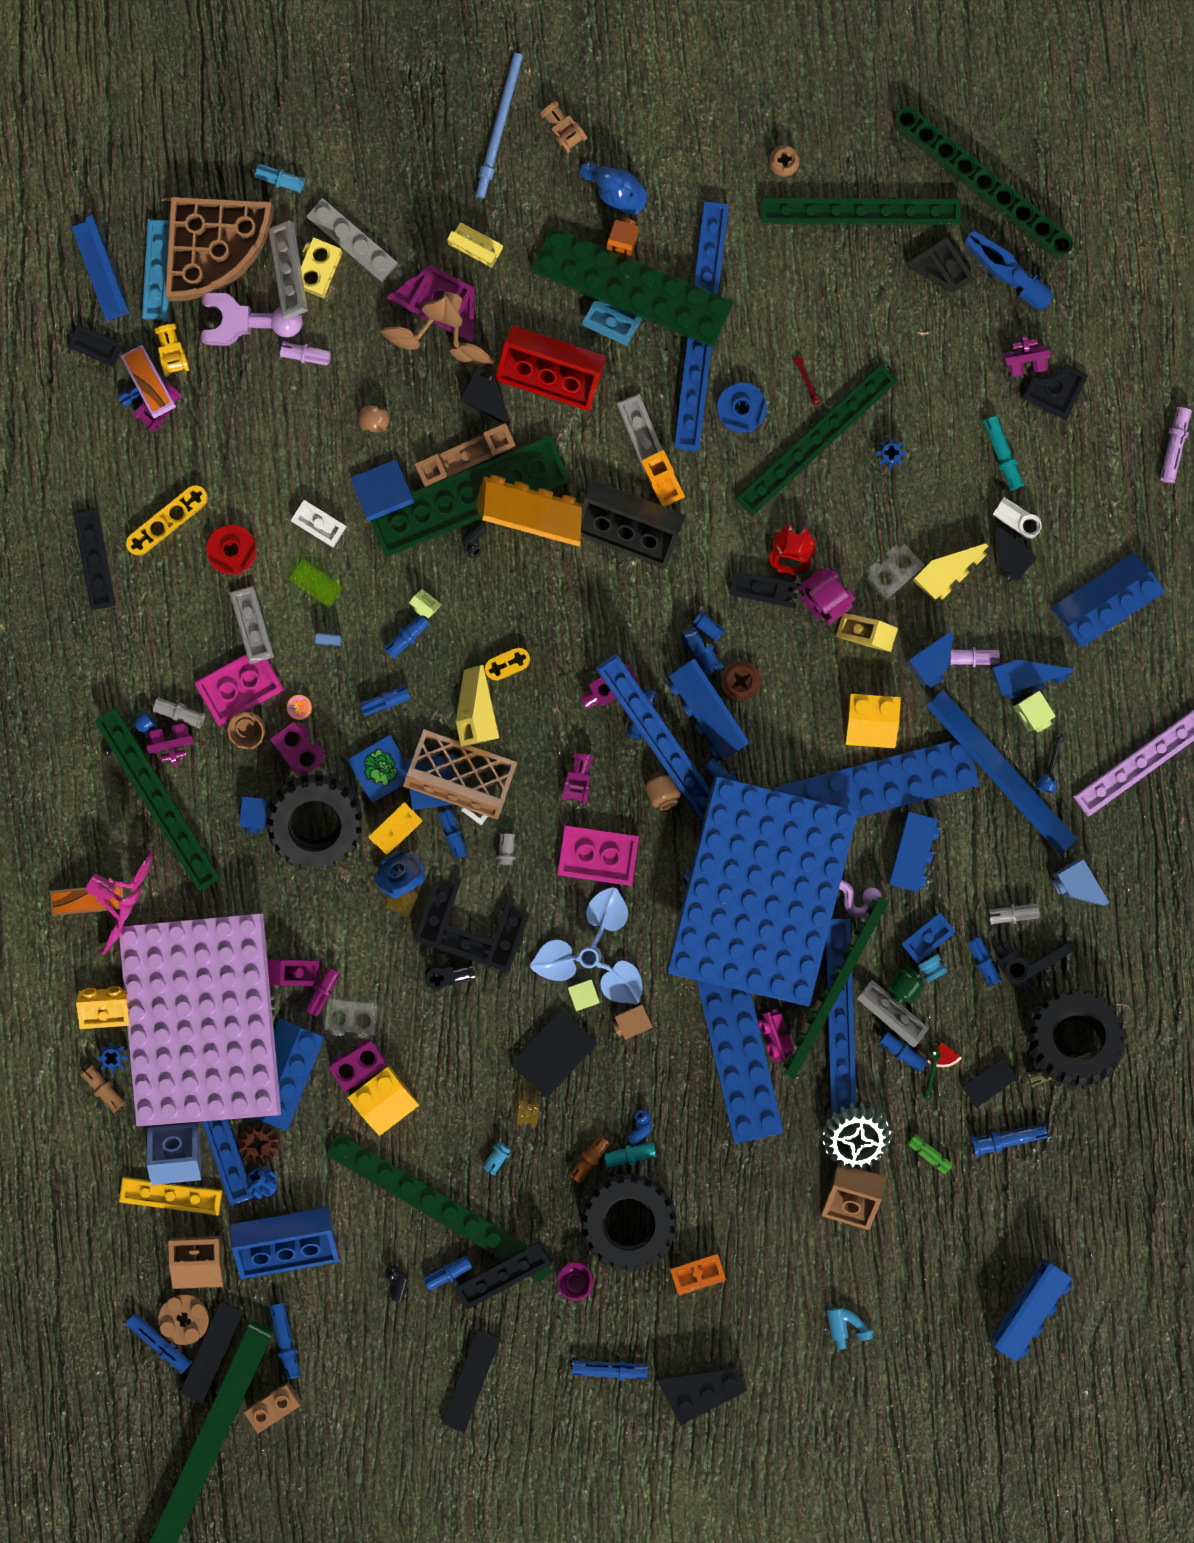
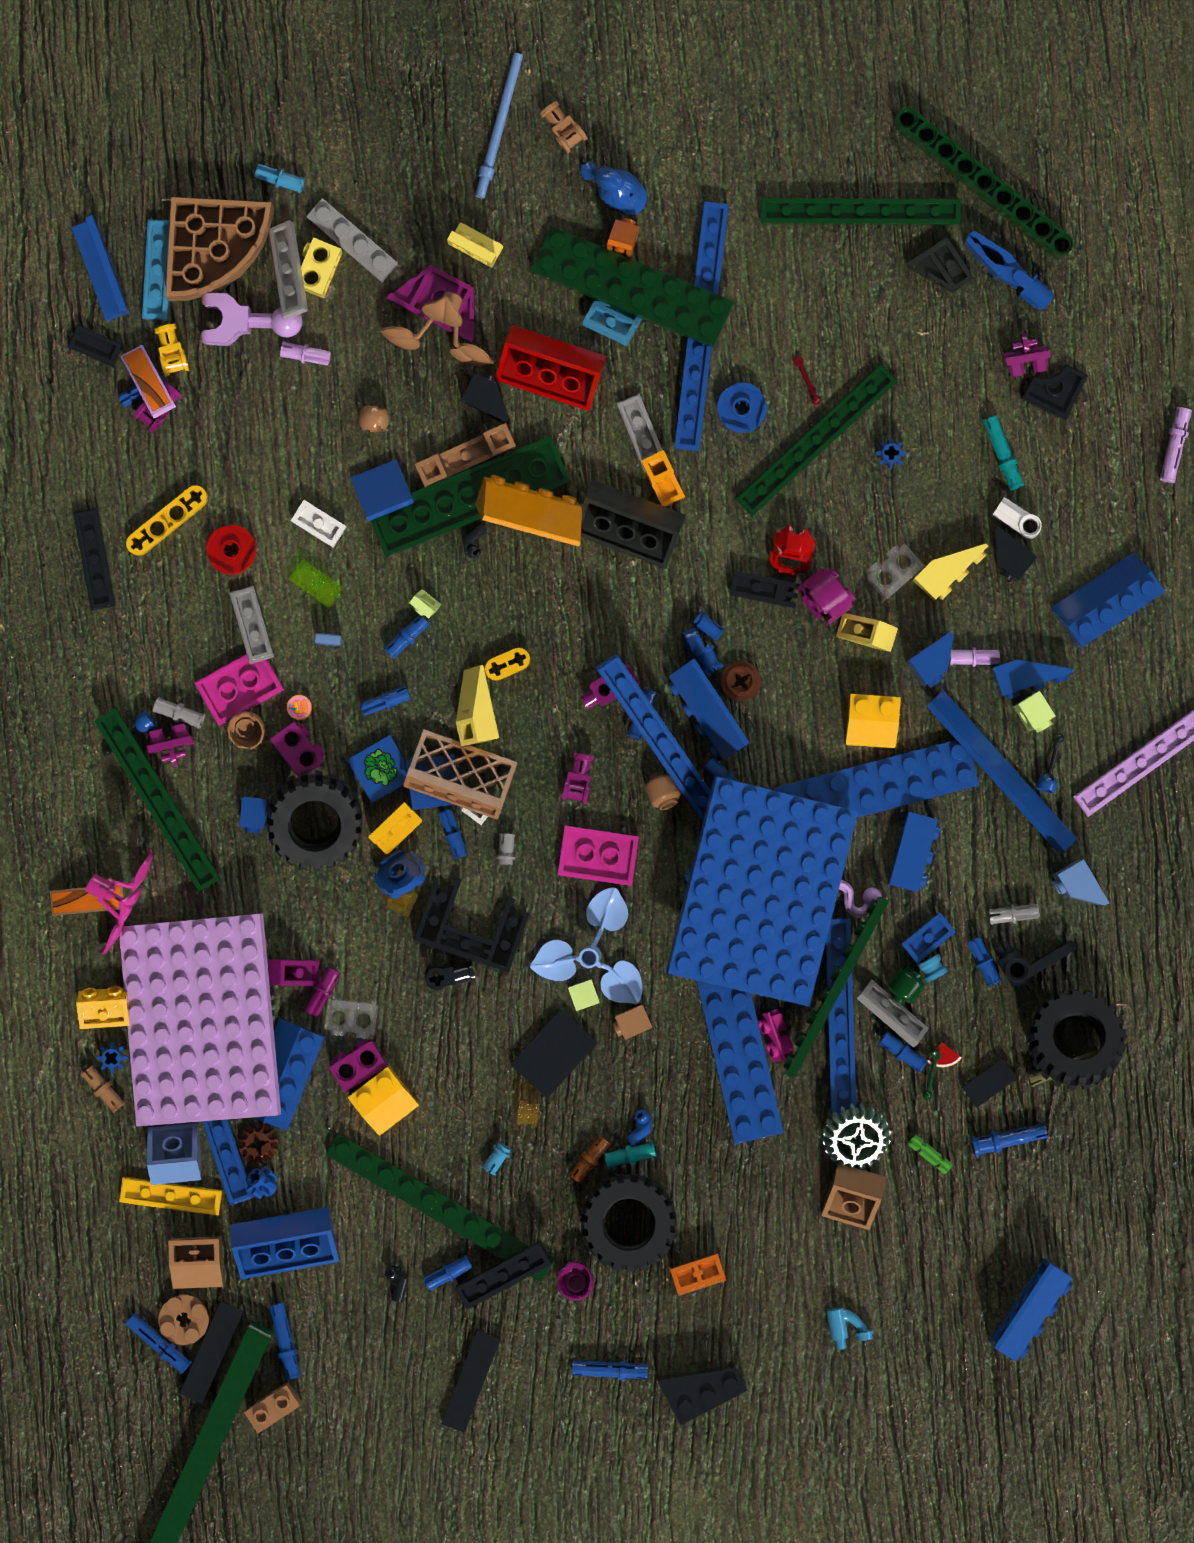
(778, 168): medium nougat piece -> none

